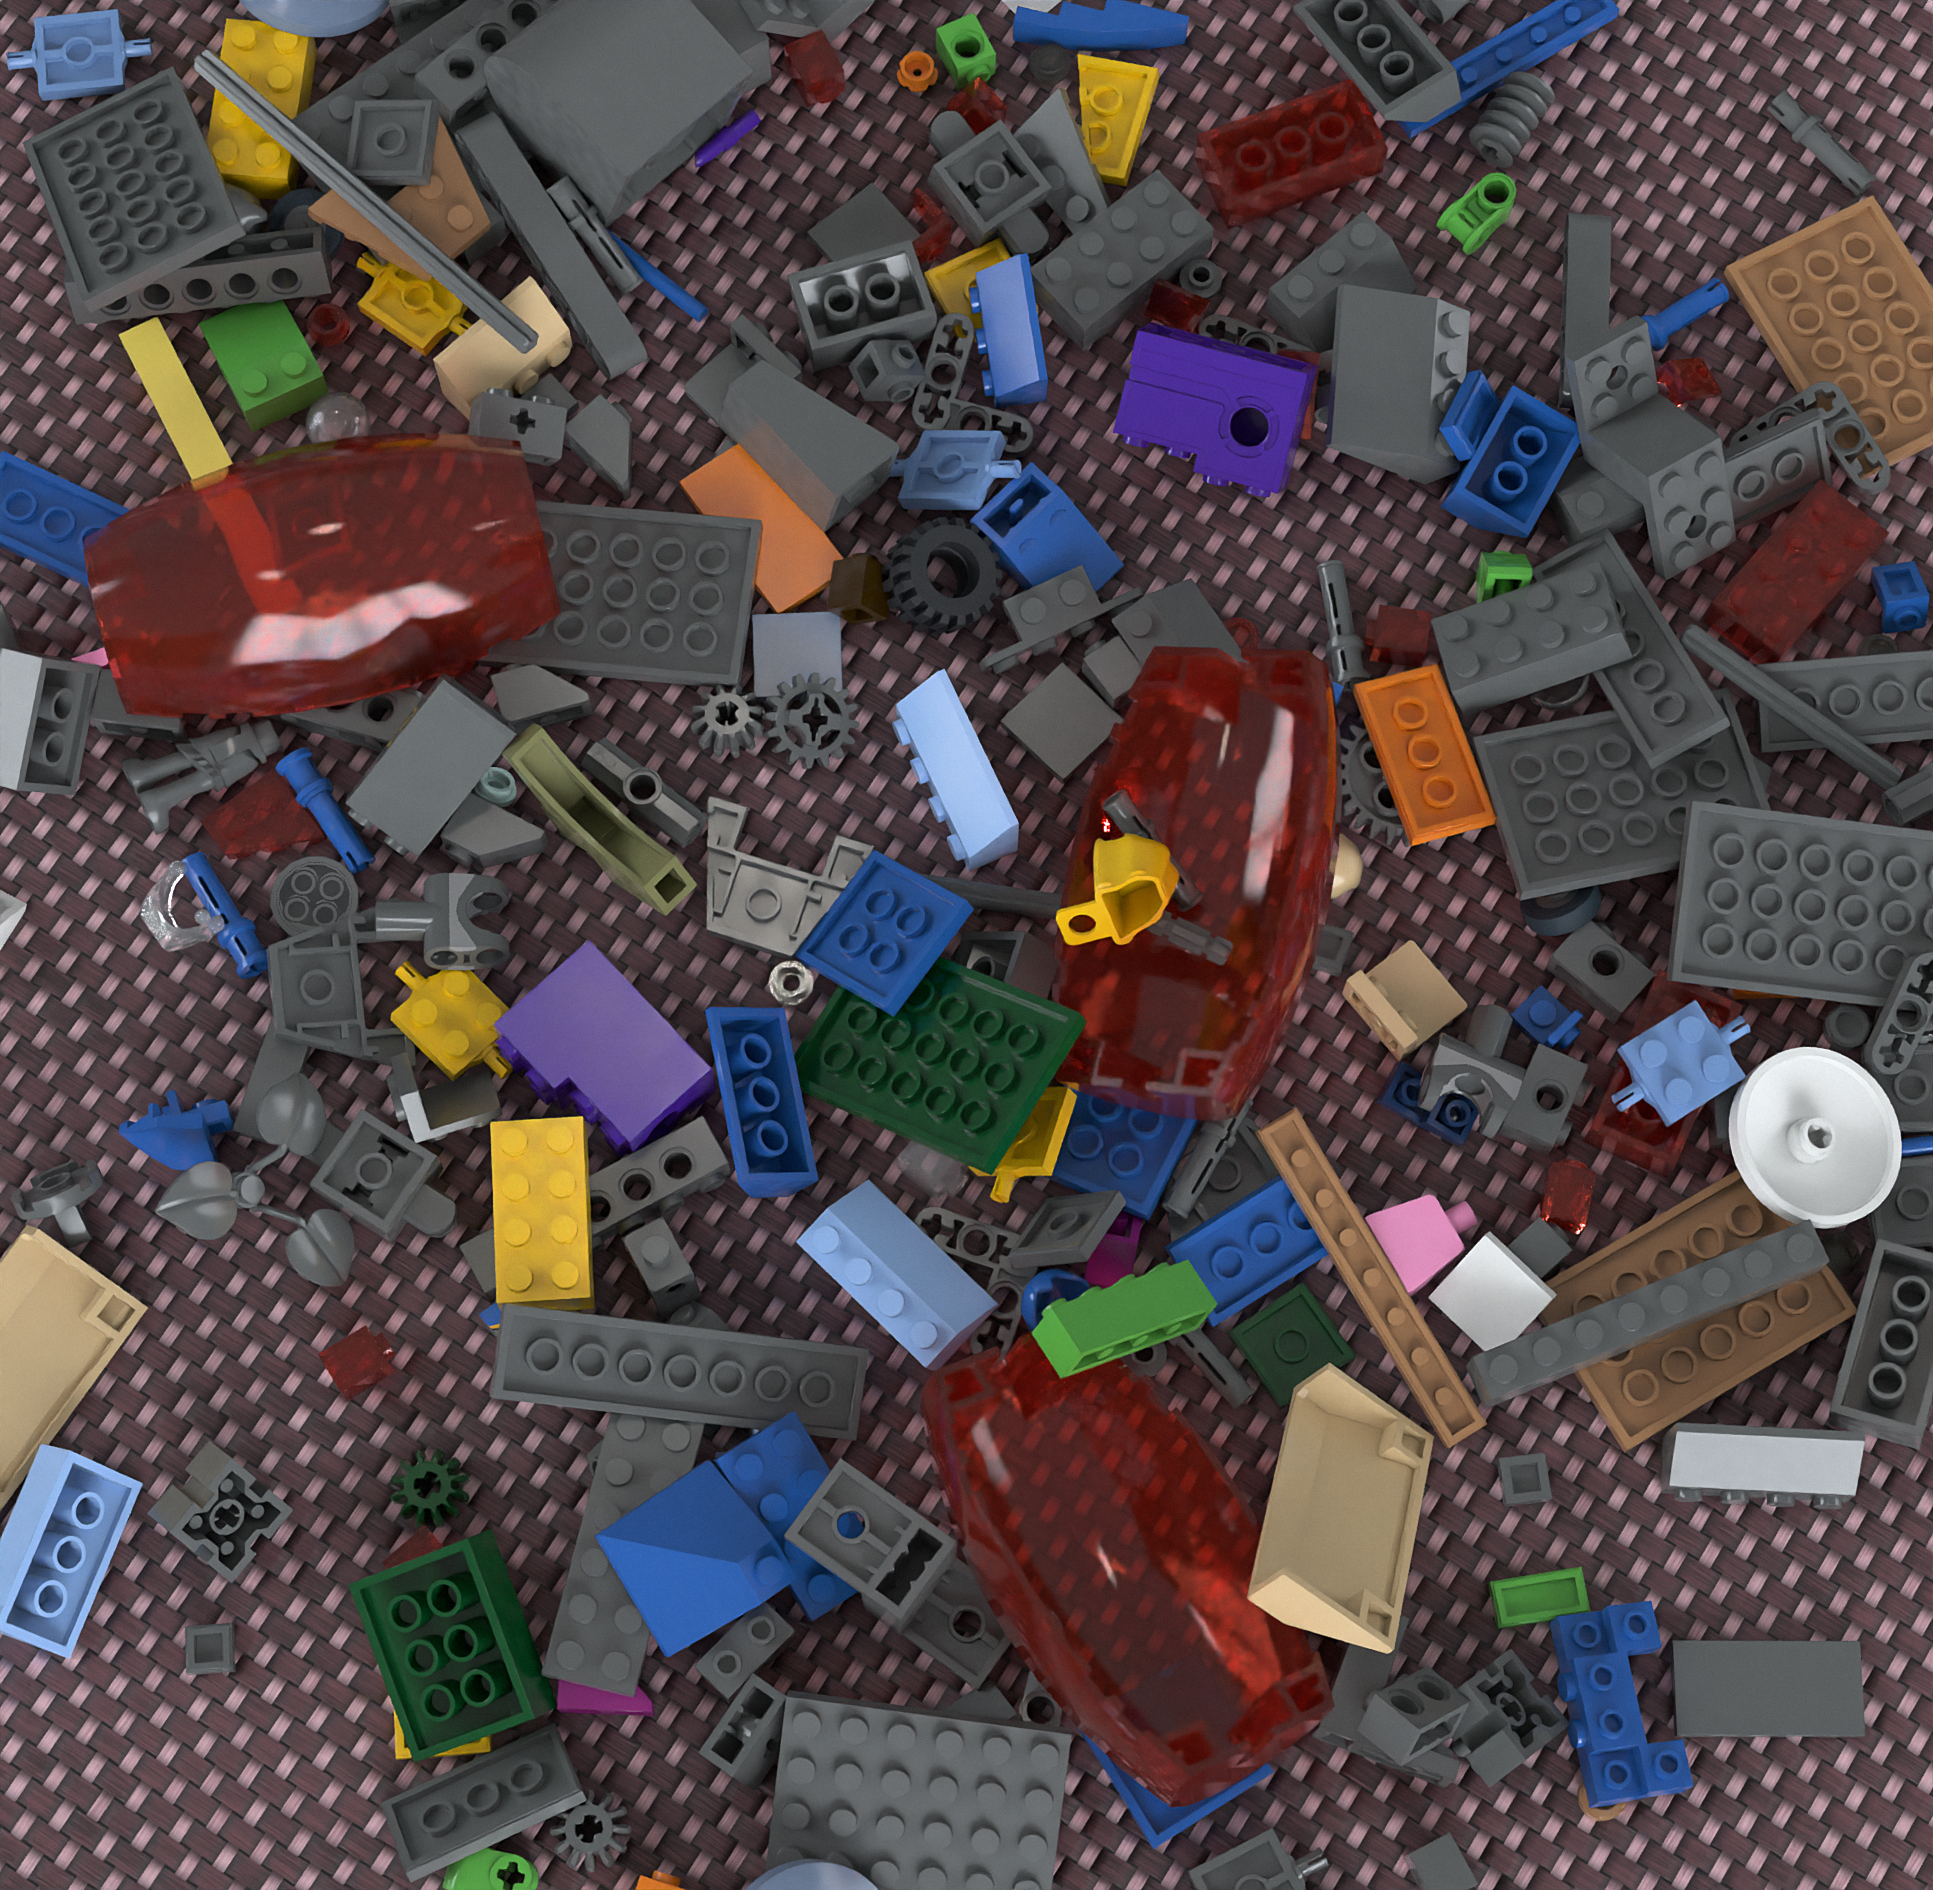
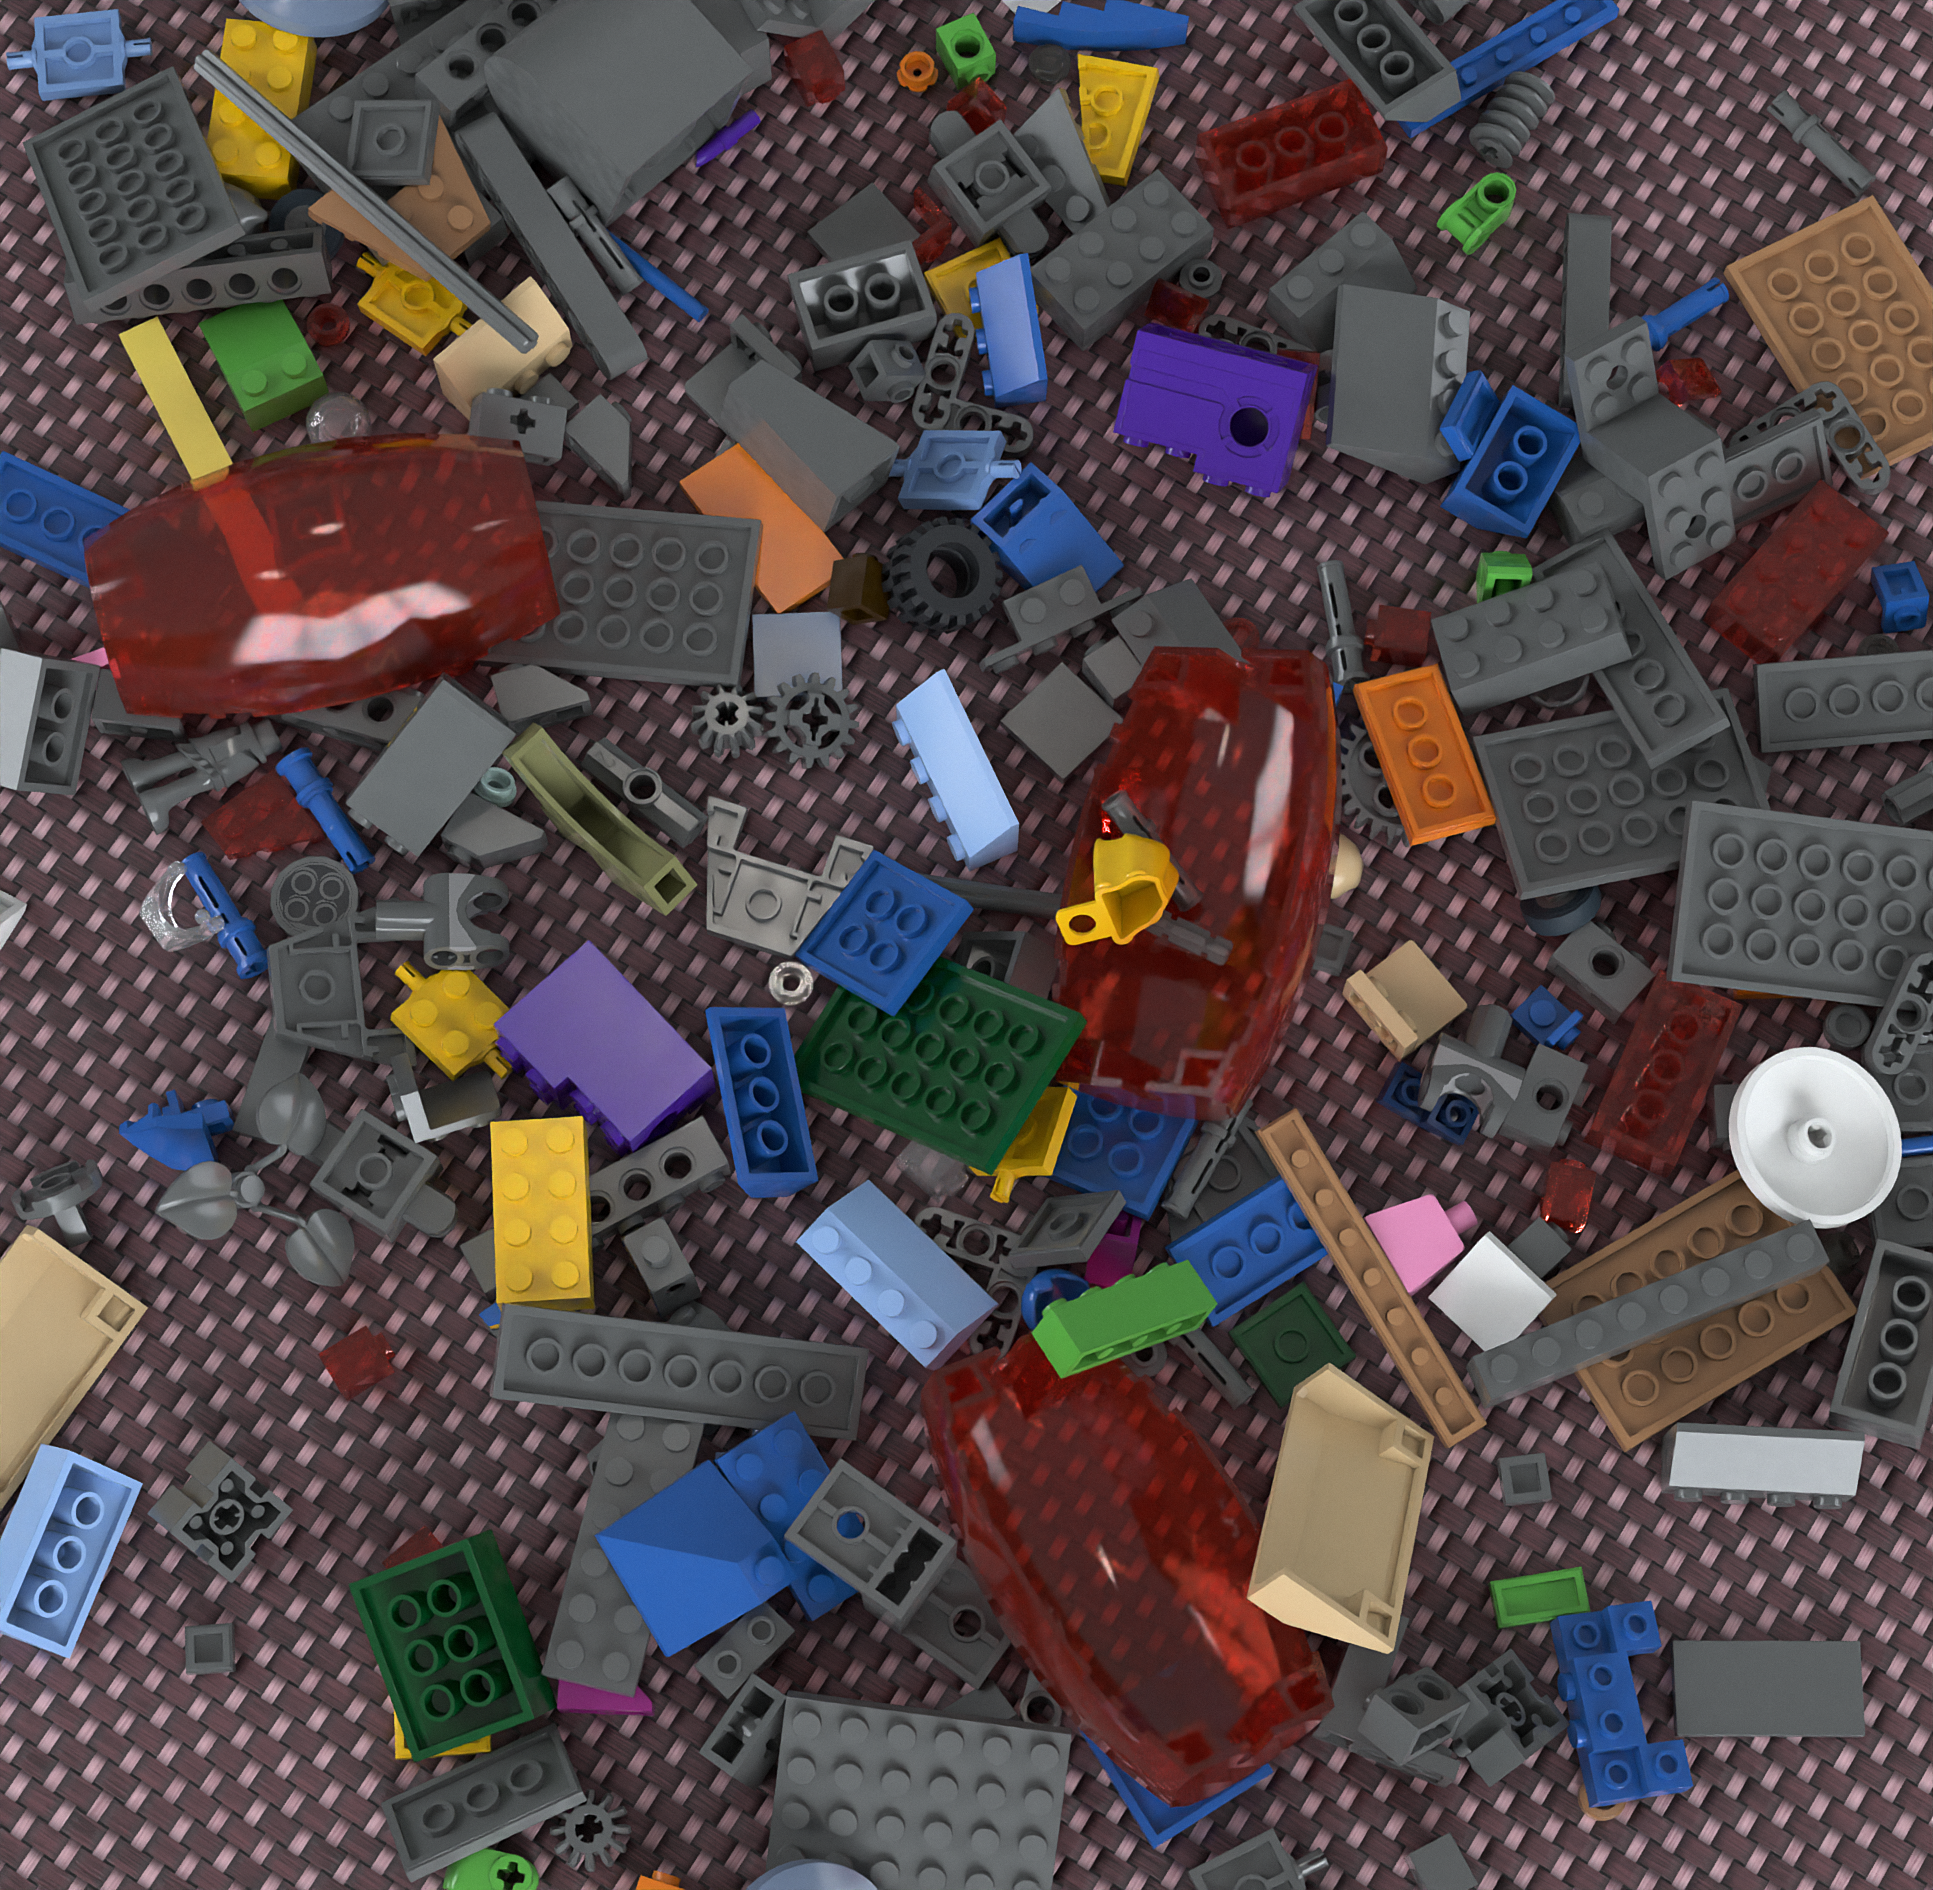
(422, 1475): dark green gear -> none
(1681, 1063): medium blue plate -> none
(1790, 707): dark grey axle -> none

